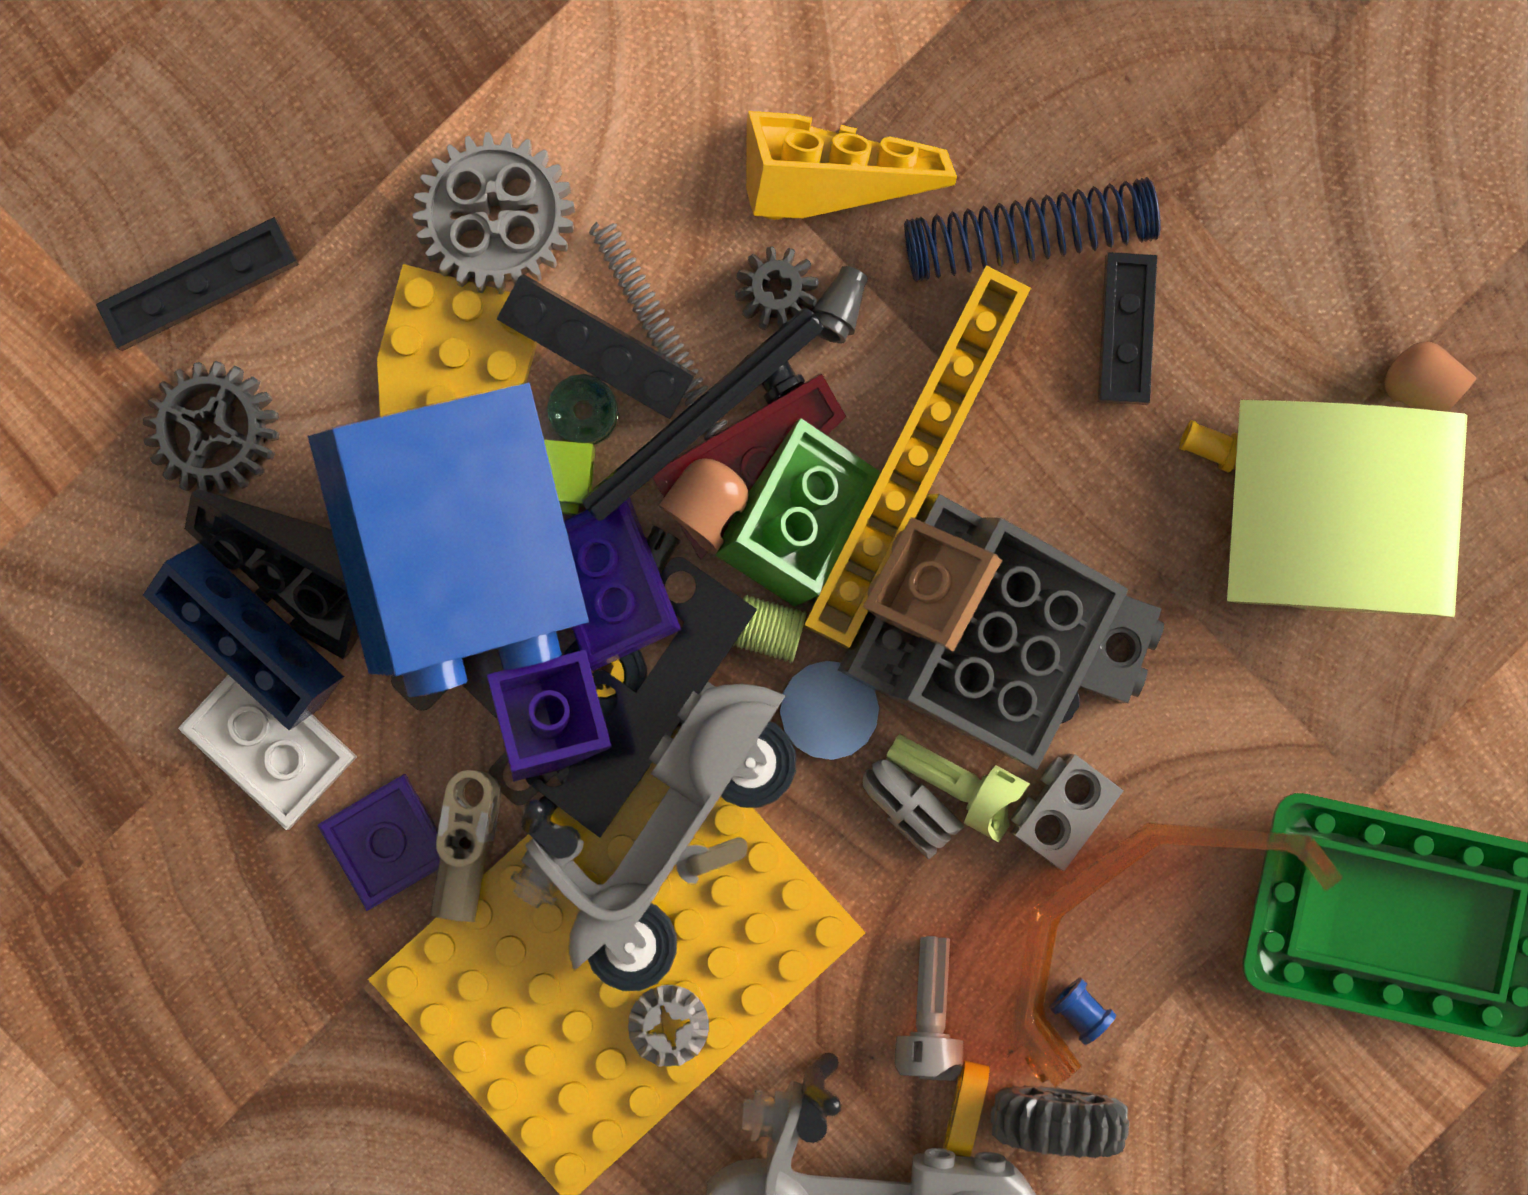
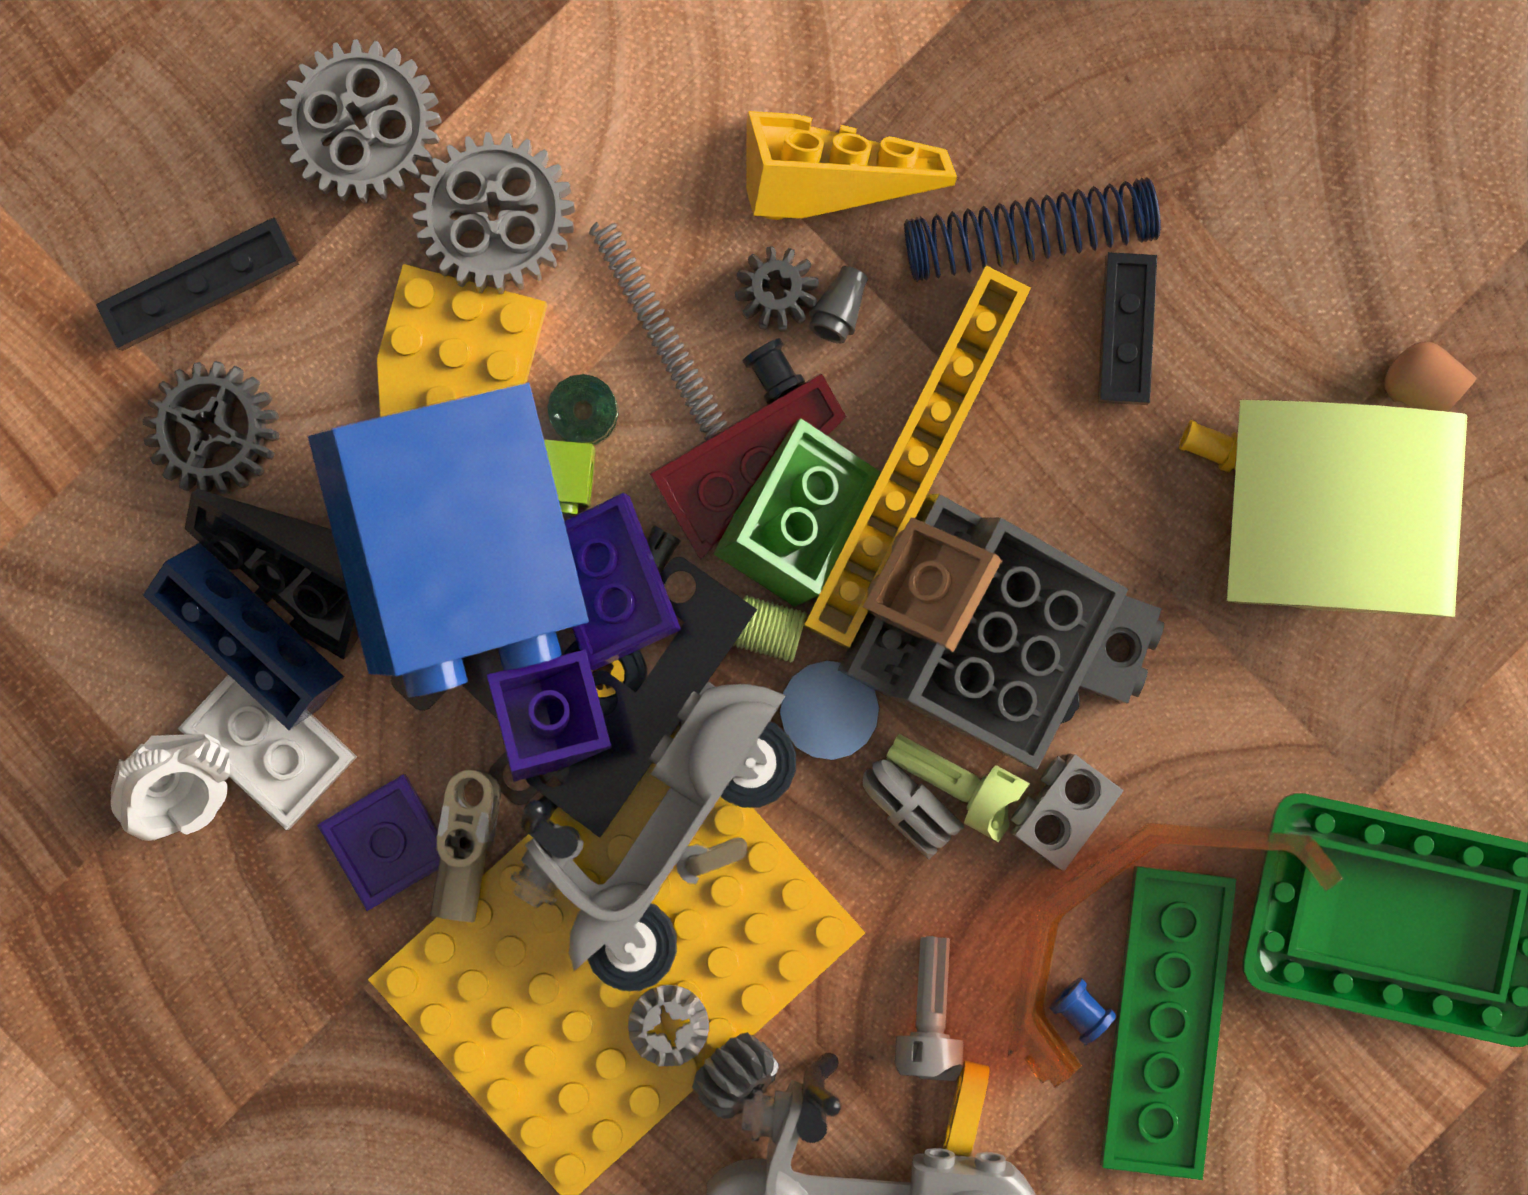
(170, 785): none -> white helmet
(336, 83): none -> light grey gear
(596, 346): black plate -> none
(702, 414): black axle -> none
(705, 500): nougat helmet -> none
(734, 1075): none -> dark grey gear
(1060, 1121): dark grey gear -> none
(1168, 1022): none -> green plate

